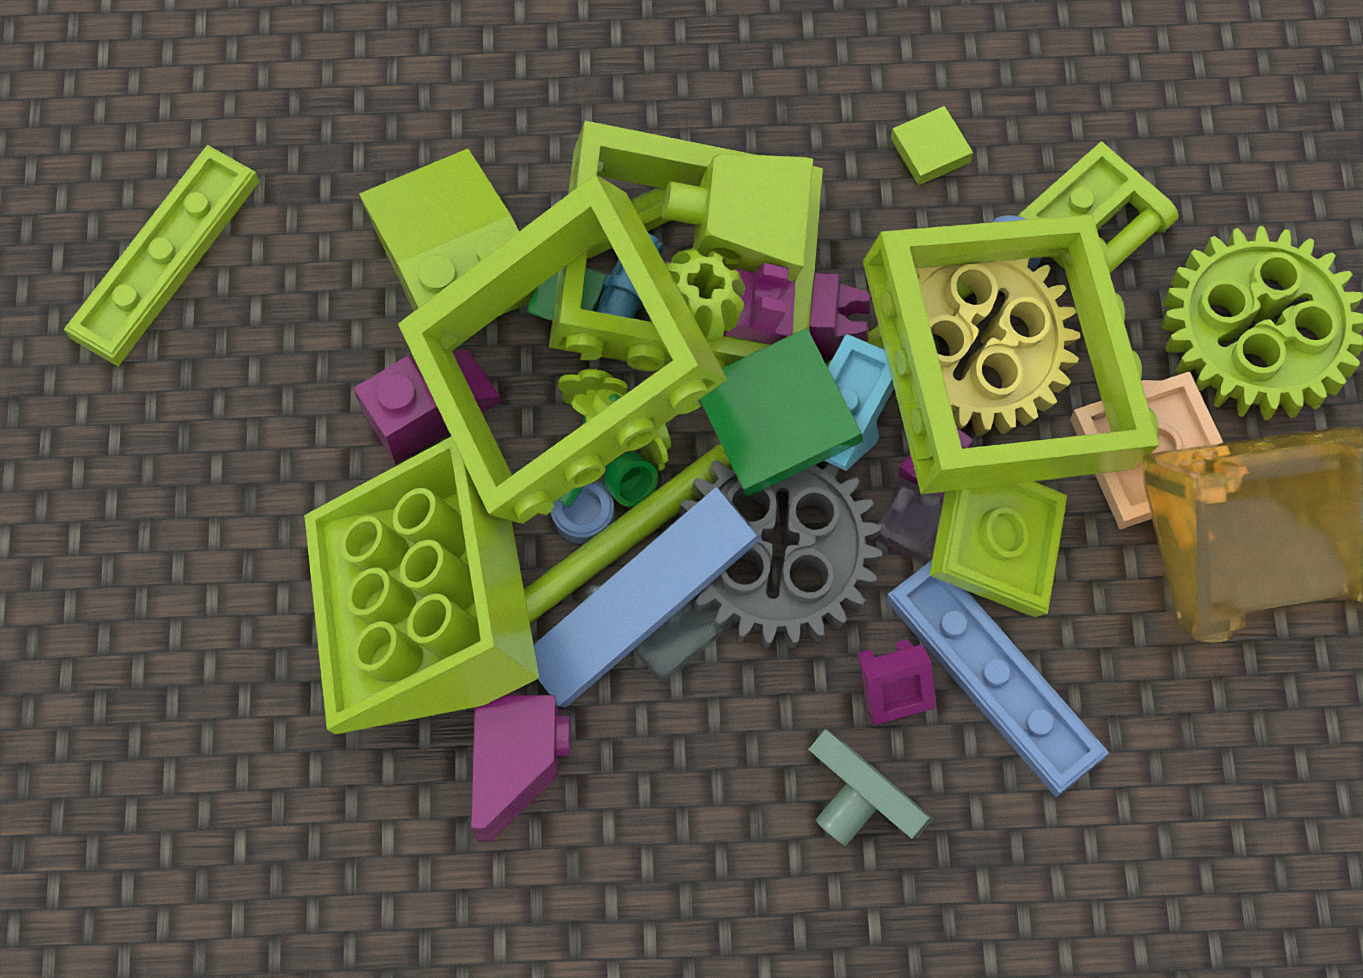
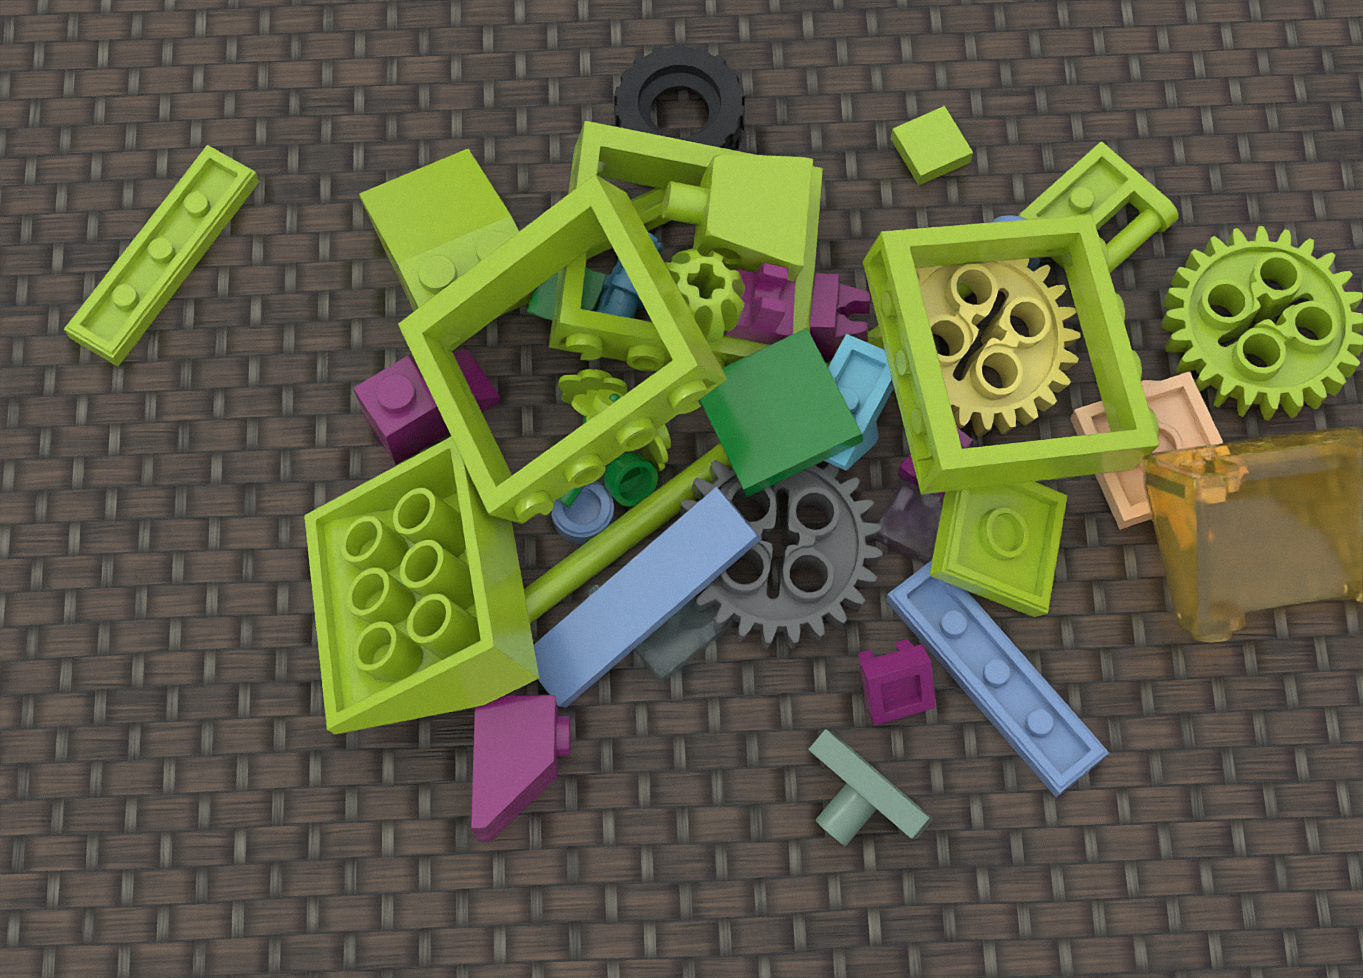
(683, 70): none -> black tyre

